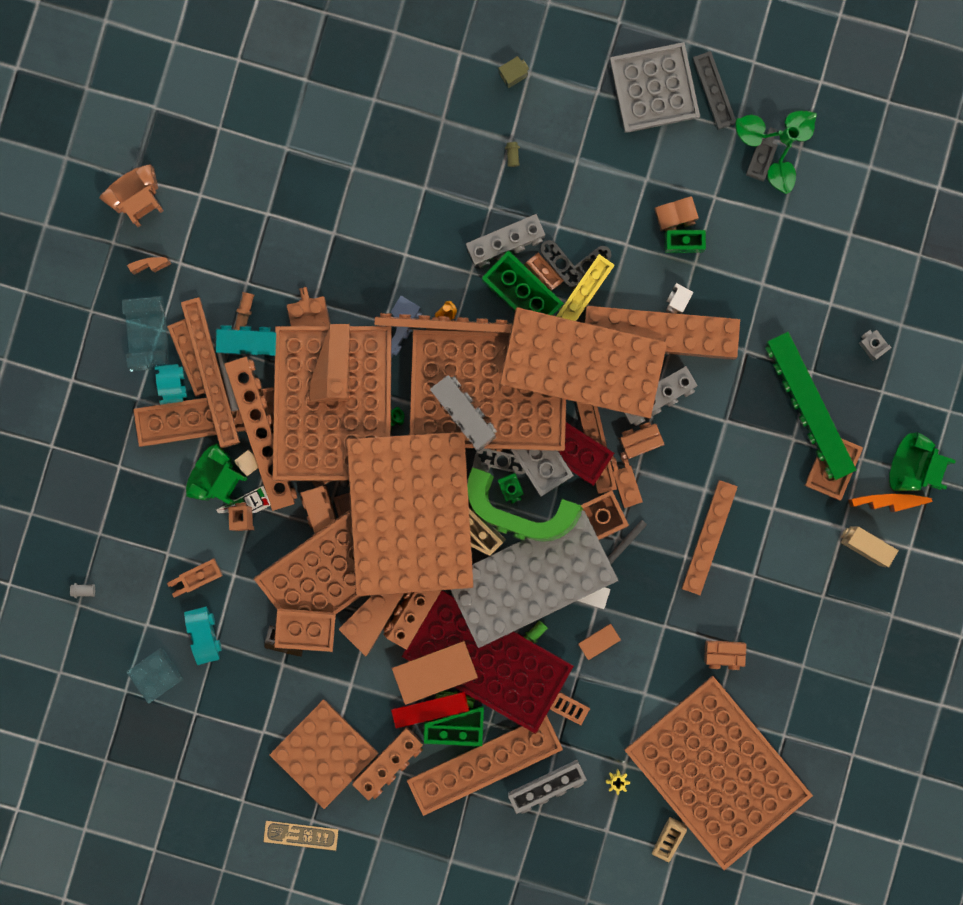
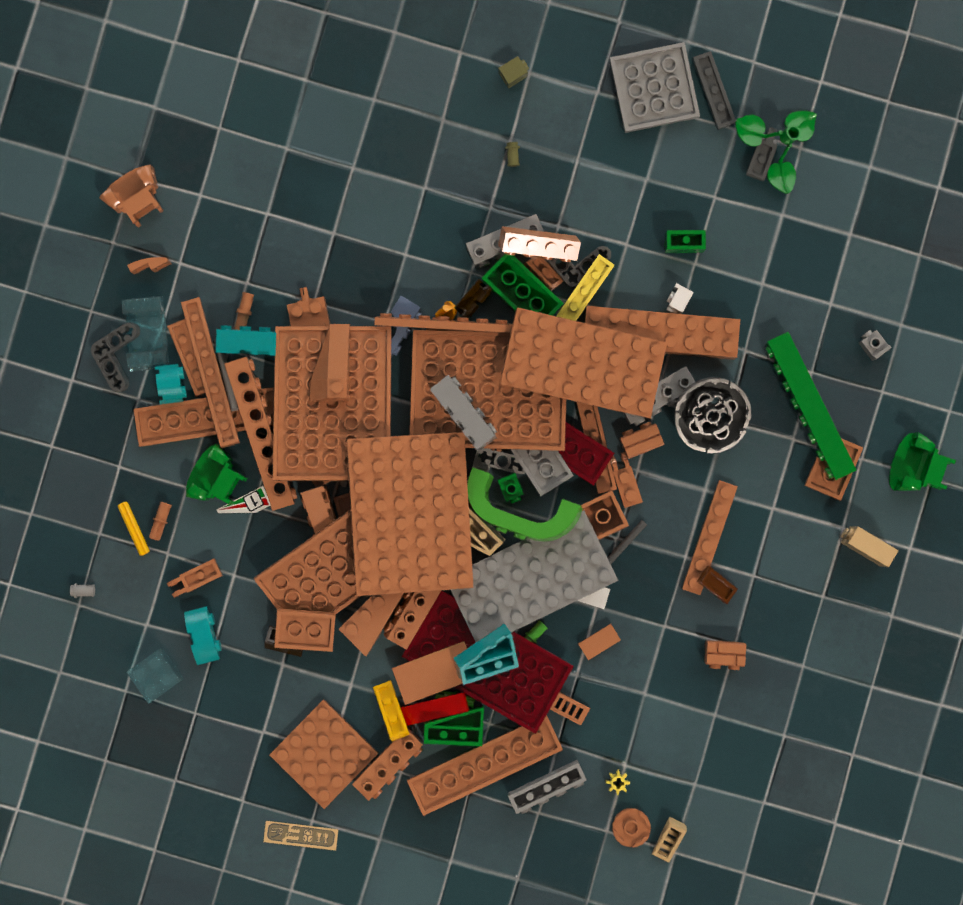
(108, 355): none -> dark grey beam
(133, 528): none -> yellow axle
(160, 521): none -> nougat axle
(235, 520): nougat brick -> none
(247, 462): tan slope -> none
(391, 710): none -> yellow tile
(399, 416): green plate -> none
(476, 294): none -> dark brown hinge
(487, 656): none -> teal wedge
(539, 243): none -> brick
(631, 827): none -> nougat tile
(676, 214): nougat brick -> none
(717, 585): none -> reddish brown tile
(718, 772): nougat plate -> none
(721, 433): none -> dark grey brick
(894, 501): orange slope -> none

